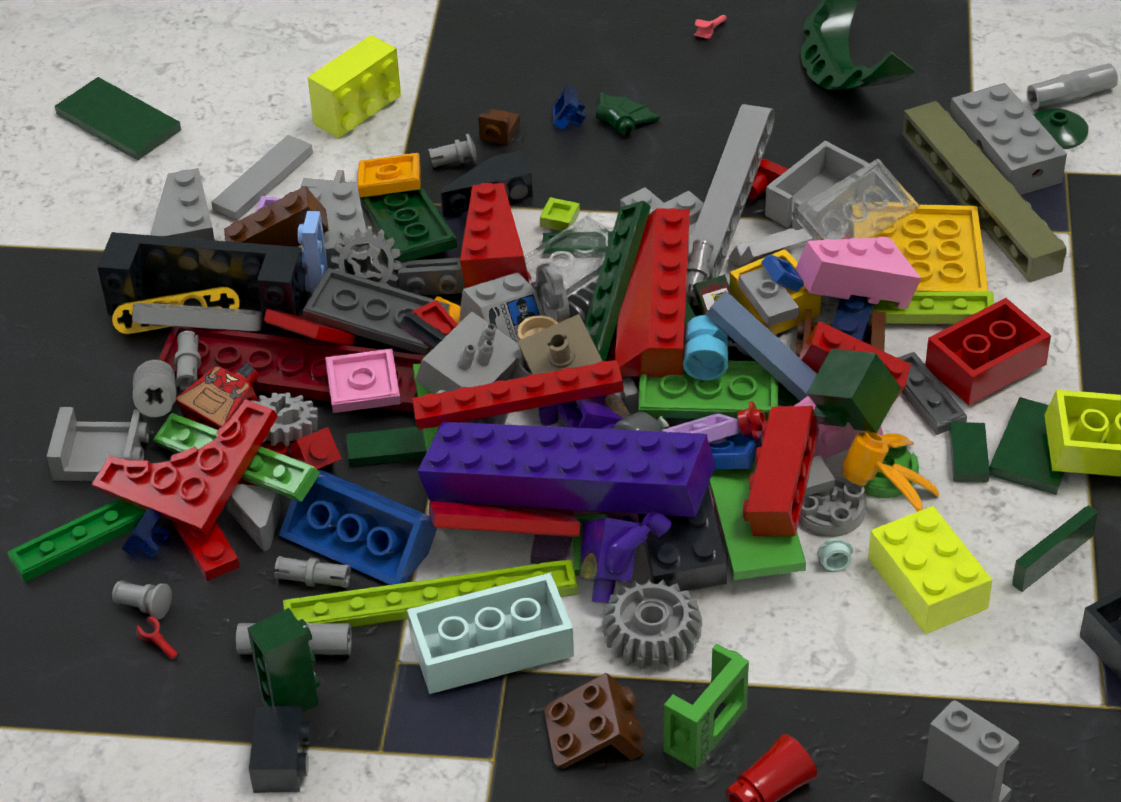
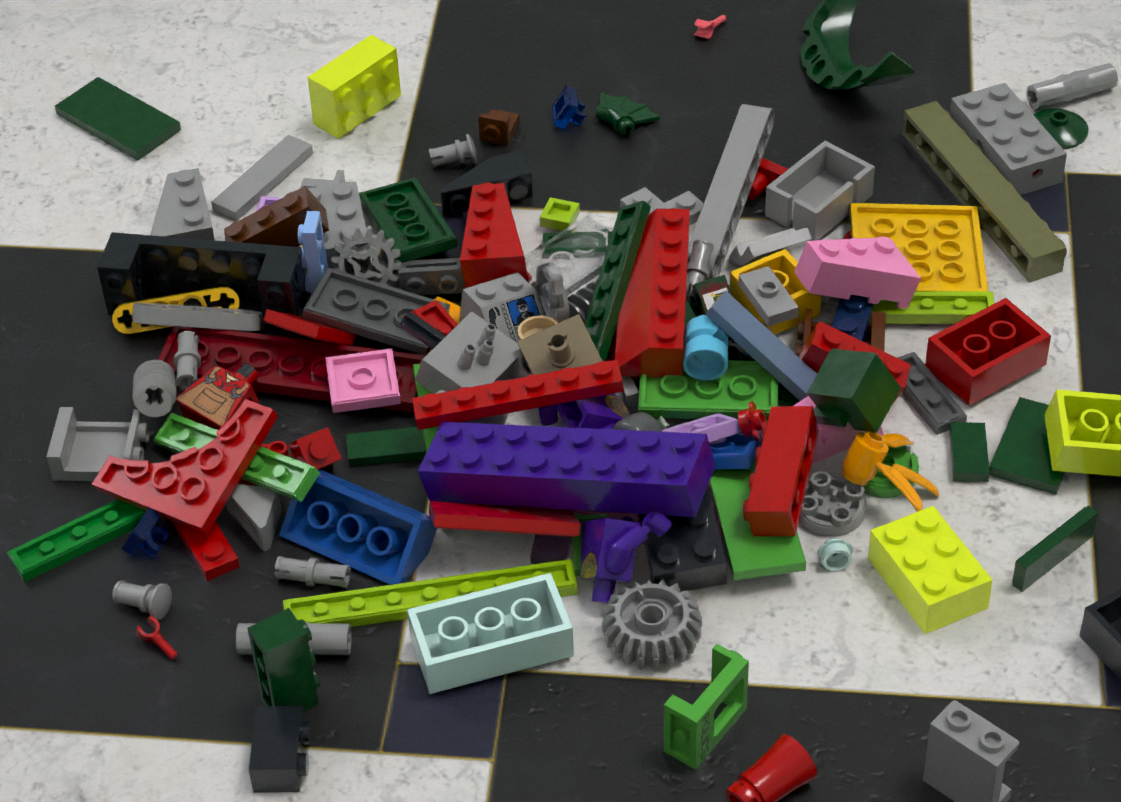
(293, 419): light grey gear -> none
(389, 175): light orange tile -> none
(591, 720): reddish brown bracket -> none
(782, 272): blue tile -> none
(819, 478): light grey tile -> none
(857, 206): clear tile -> none

